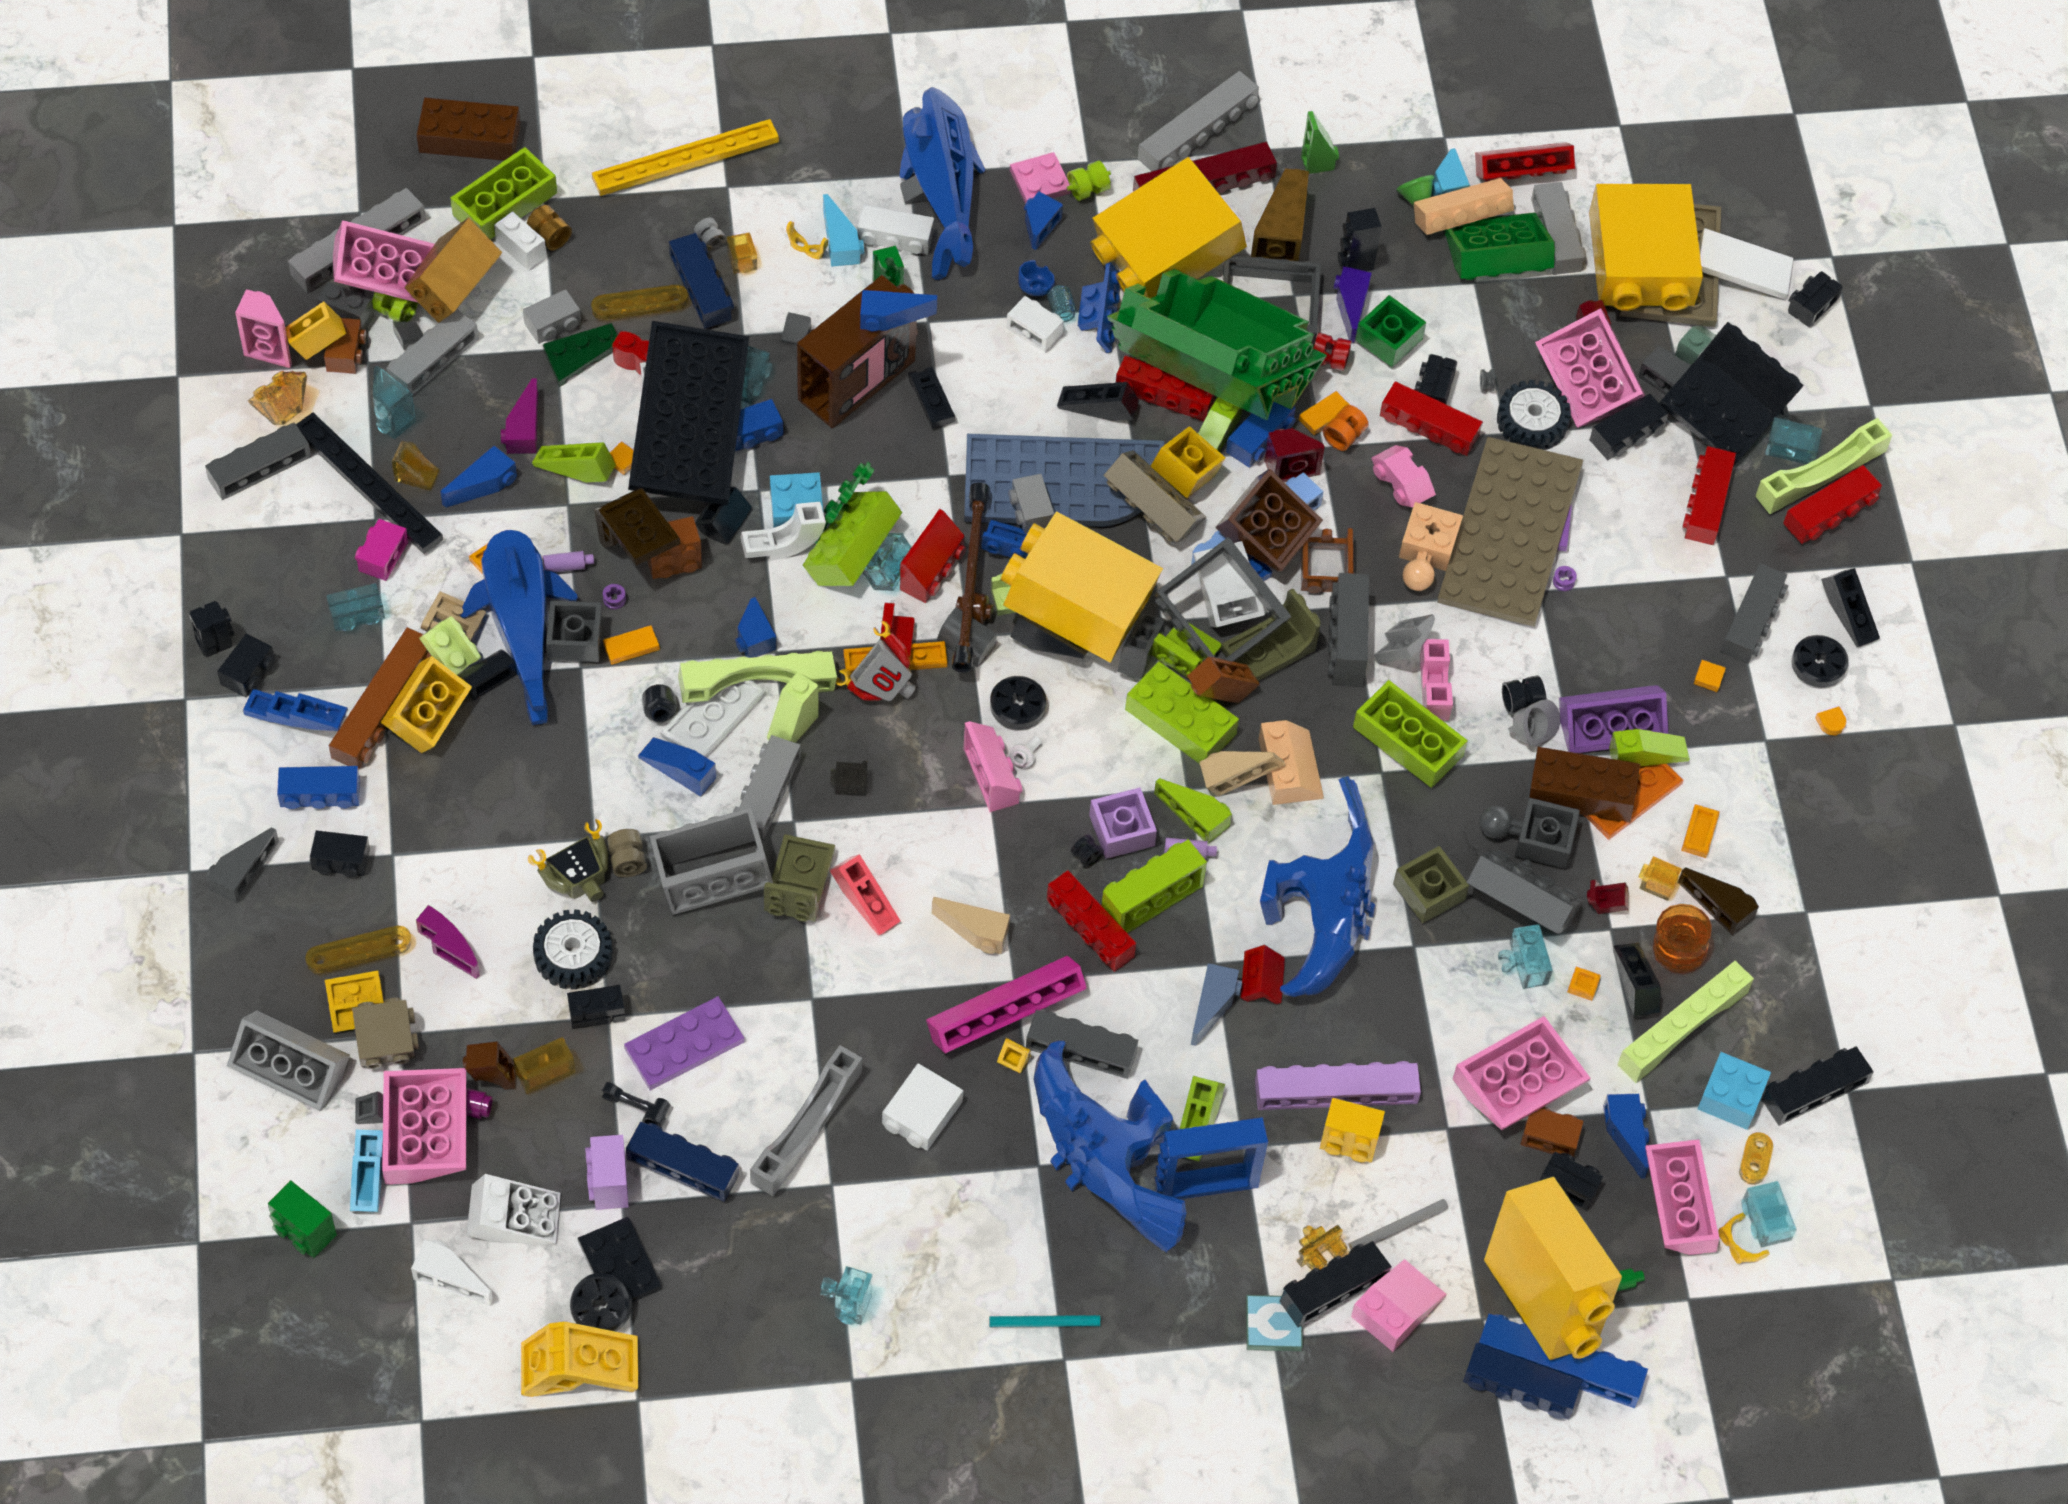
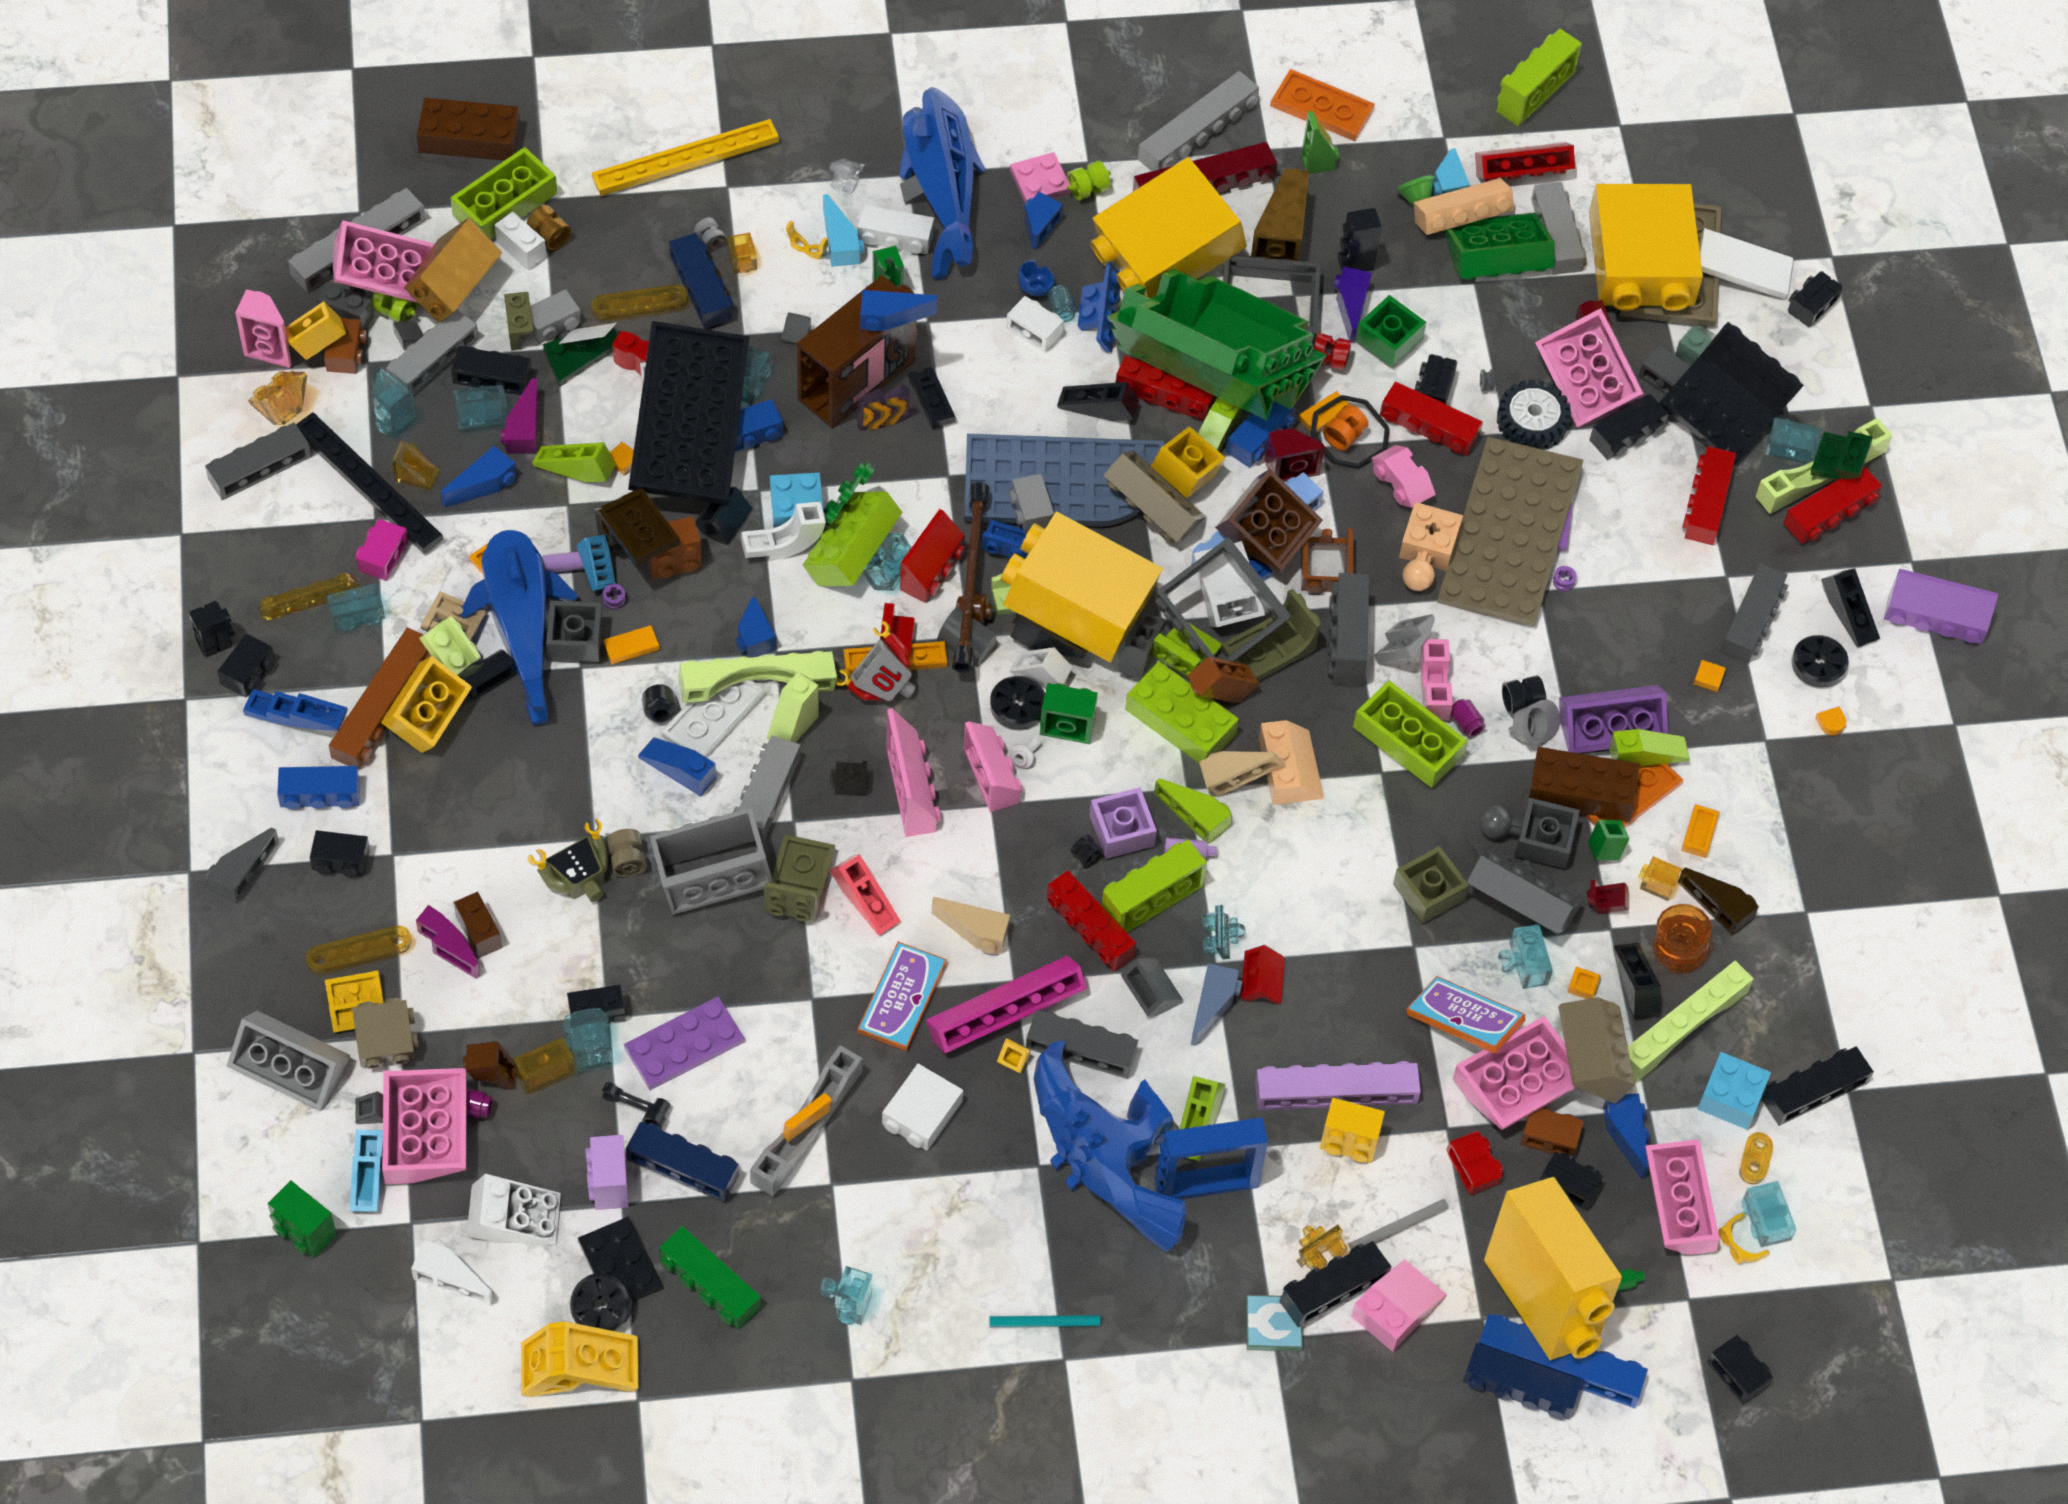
(304, 597): none -> clear yellow plate
(477, 924): none -> reddish brown brick
(480, 406): none -> clear light blue brick
(491, 368): none -> black brick
(518, 317): none -> olive bracket
(570, 931): wheel -> none
(587, 333): none -> white sticker
(588, 1038): none -> clear light blue piece
(604, 560): none -> dark azure slope
(709, 1278): none -> green brick
(806, 1117): none -> light orange tile
(846, 174): none -> clear slope
(883, 410): none -> slope
(902, 996): none -> tile
(910, 777): none -> bright pink slope
(1042, 666): none -> white slope
(1068, 713): none -> green brick
(1151, 986): none -> dark grey brick
(1226, 931): none -> clear light blue hips
(1333, 107): none -> orange tile
(1337, 896): blue animal -> none
(1372, 410): none -> black piece
(1466, 1014): none -> tile
(1467, 717): none -> magenta brick
(1474, 1162): none -> red brick
(1538, 76): none -> lime brick
(1597, 1048): none -> dark tan slope
(1608, 840): none -> green brick
(1740, 1369): none -> black brick
(1841, 455): none -> dark green slope
(1940, 606): none -> medium lavender slope

